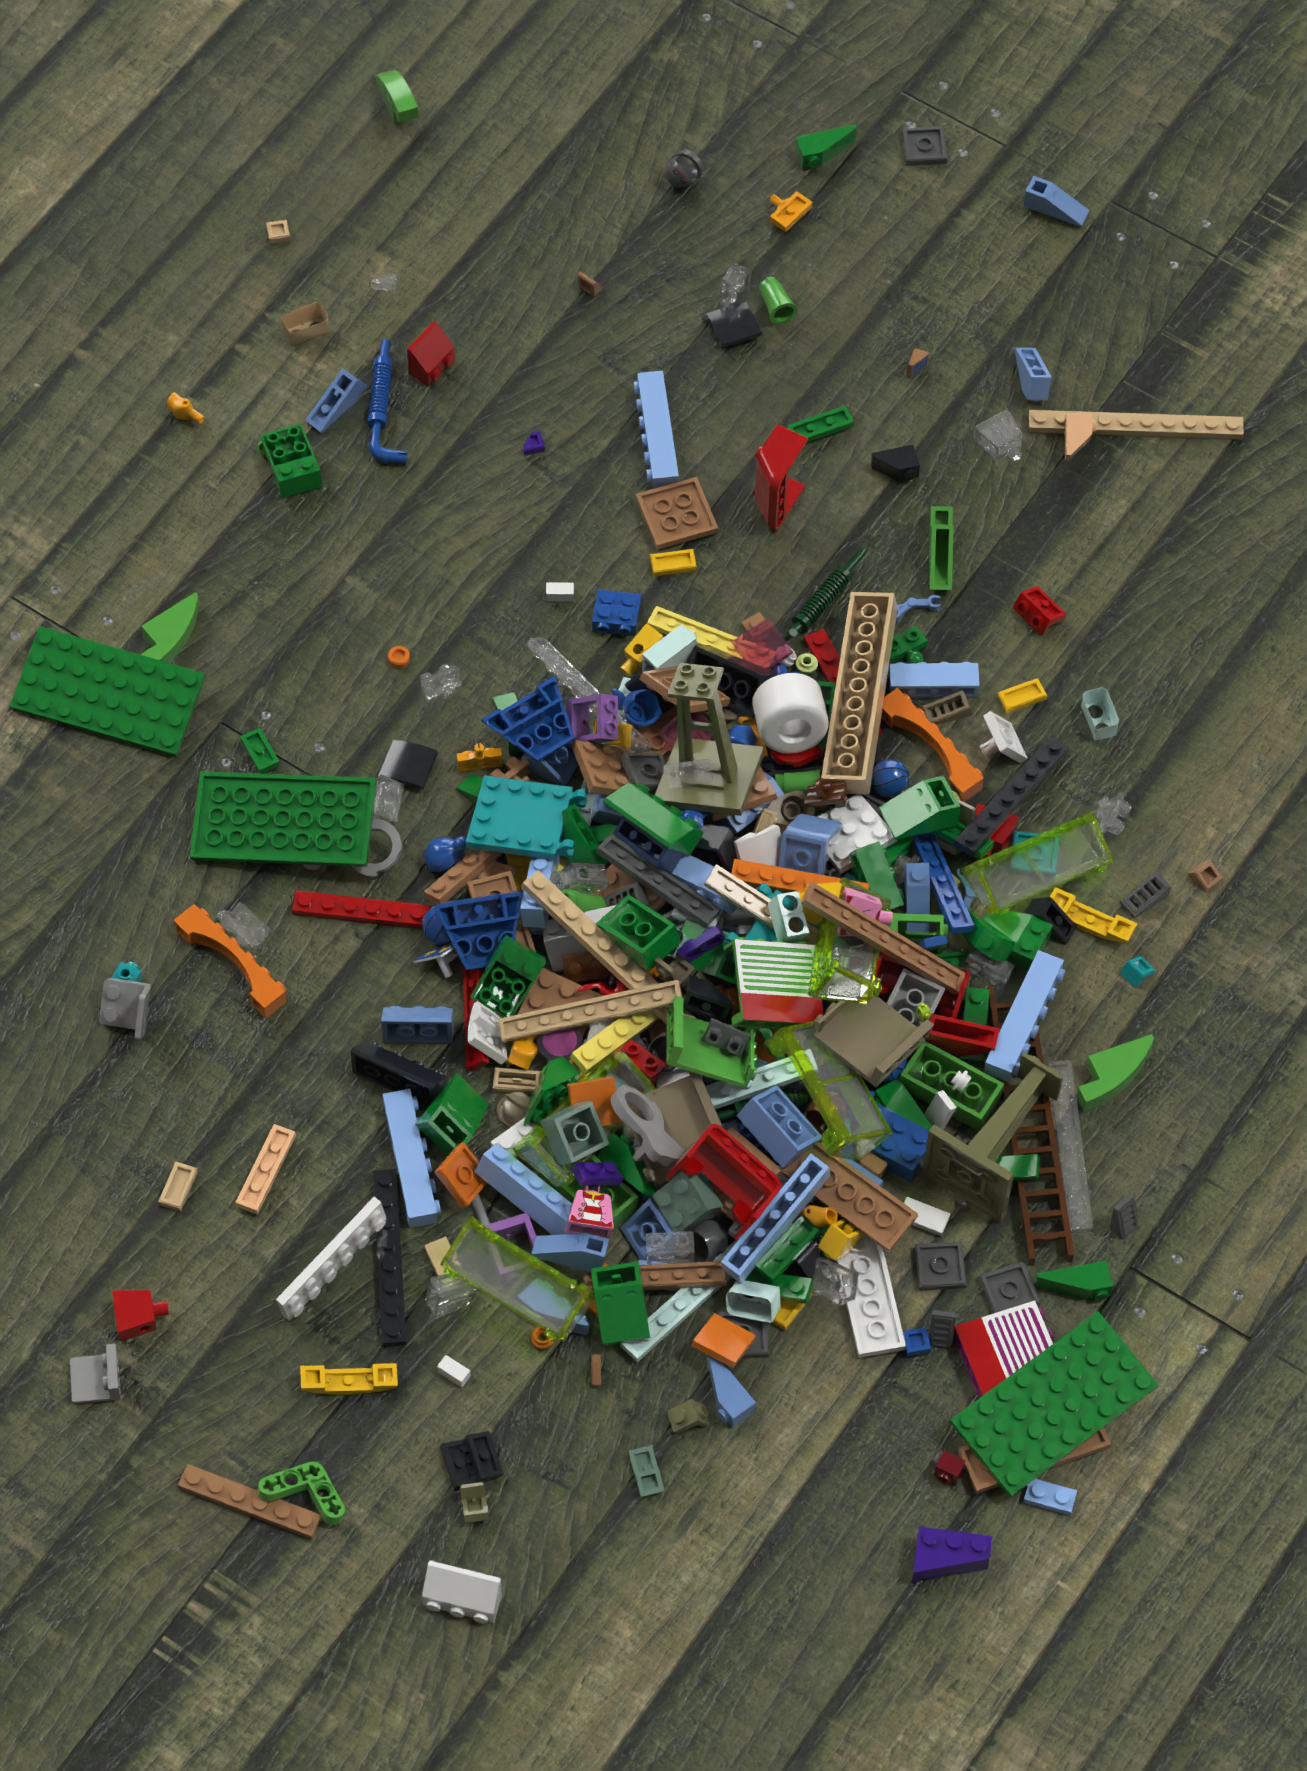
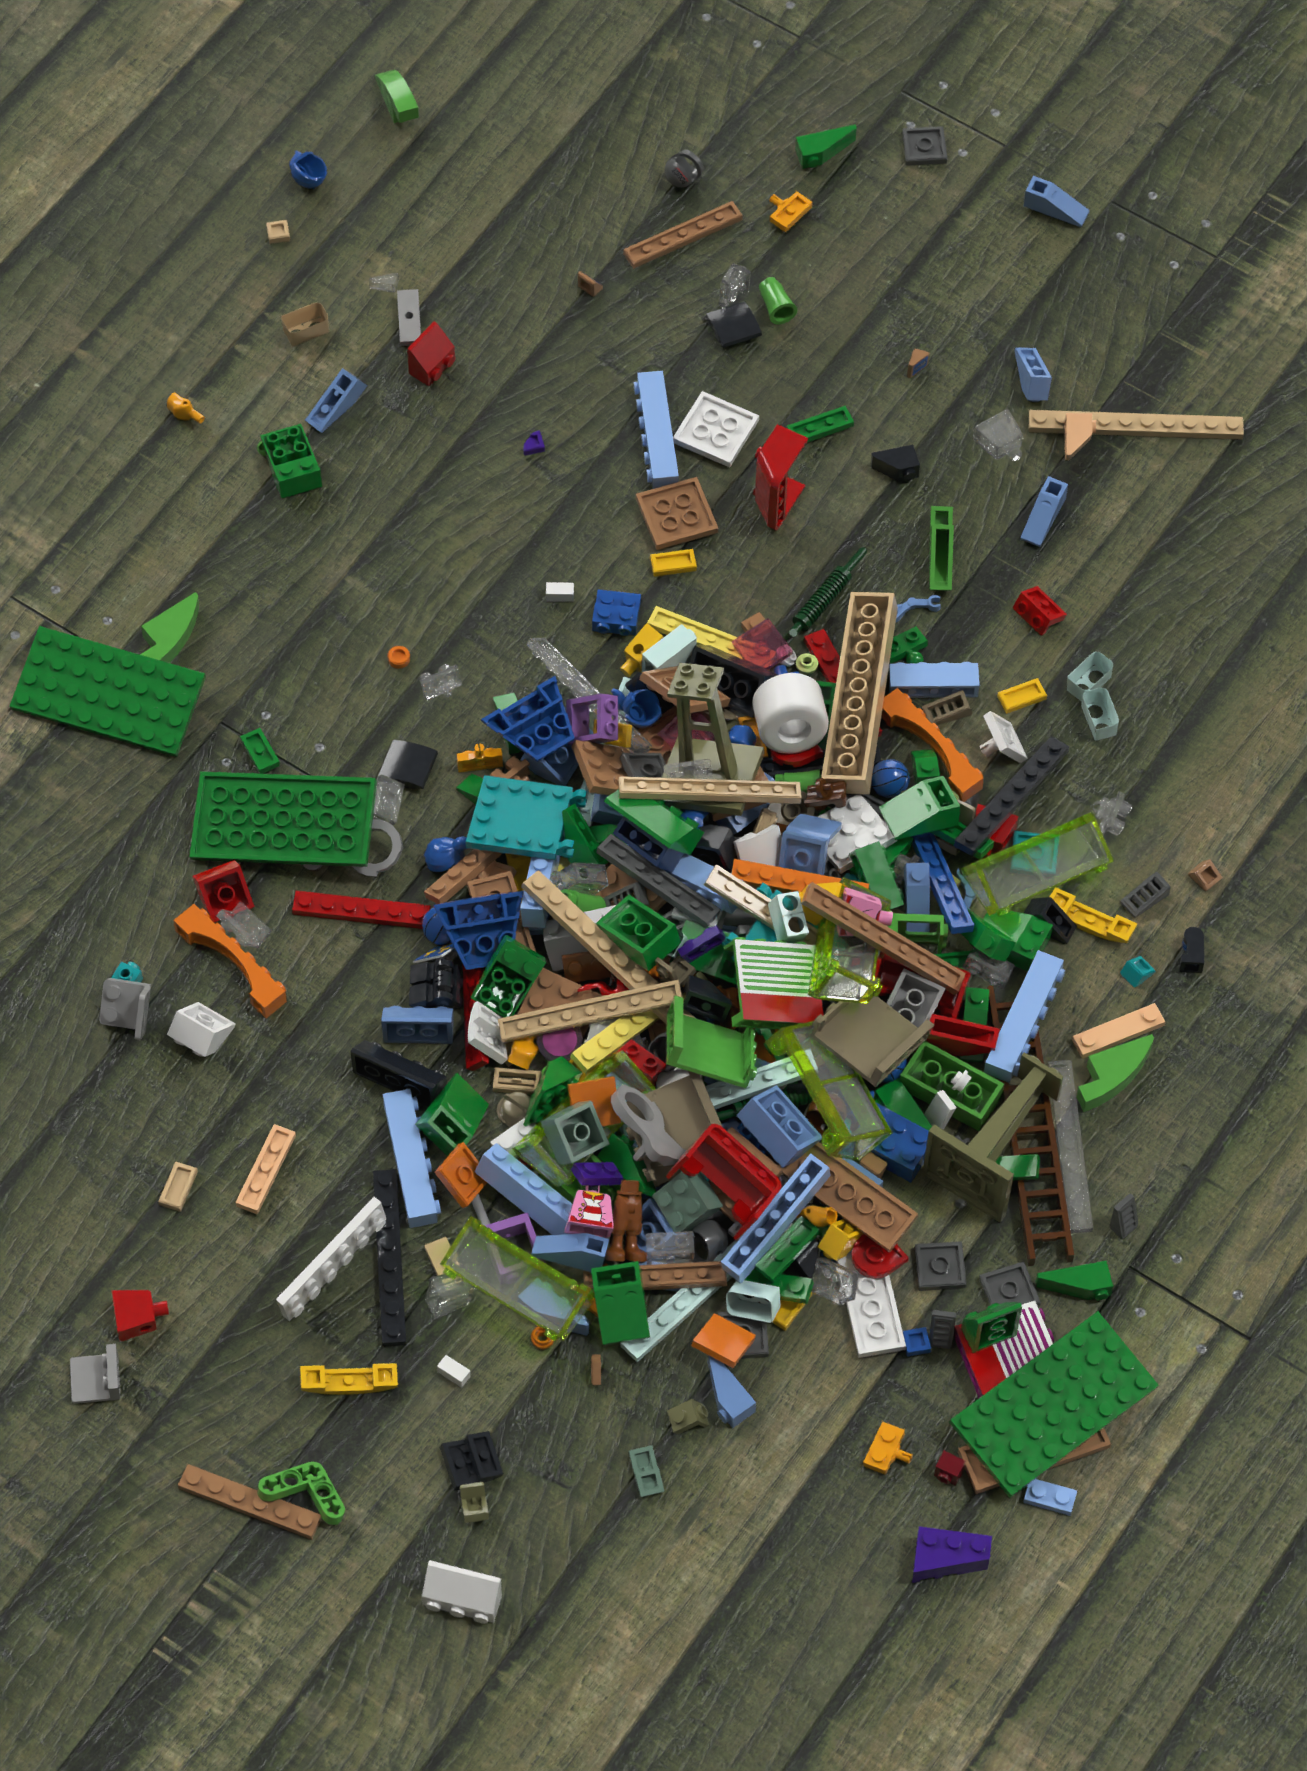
(200, 1029): none -> white slope
(222, 888): none -> red slope
(307, 169): none -> blue hair
(378, 407): blue piece -> none
(408, 316): none -> light grey tile
(435, 984): none -> black hips
(628, 1218): none -> dark orange piece
(682, 234): none -> medium nougat tile
(709, 790): none -> tan tile
(715, 429): none -> white plate
(726, 1037): dark grey hips -> none
(875, 1261): none -> red tile
(886, 1449): none -> light orange plate
(923, 1011): lime piece -> none
(924, 765): none -> green slope
(929, 1217): white tile -> none
(933, 943): blue tile -> none
(991, 1325): none -> green slope
(1045, 511): none -> medium blue slope
(1101, 664): none -> light aqua piece
(1118, 1030): none -> light nougat plate
(1193, 945): none -> black leg

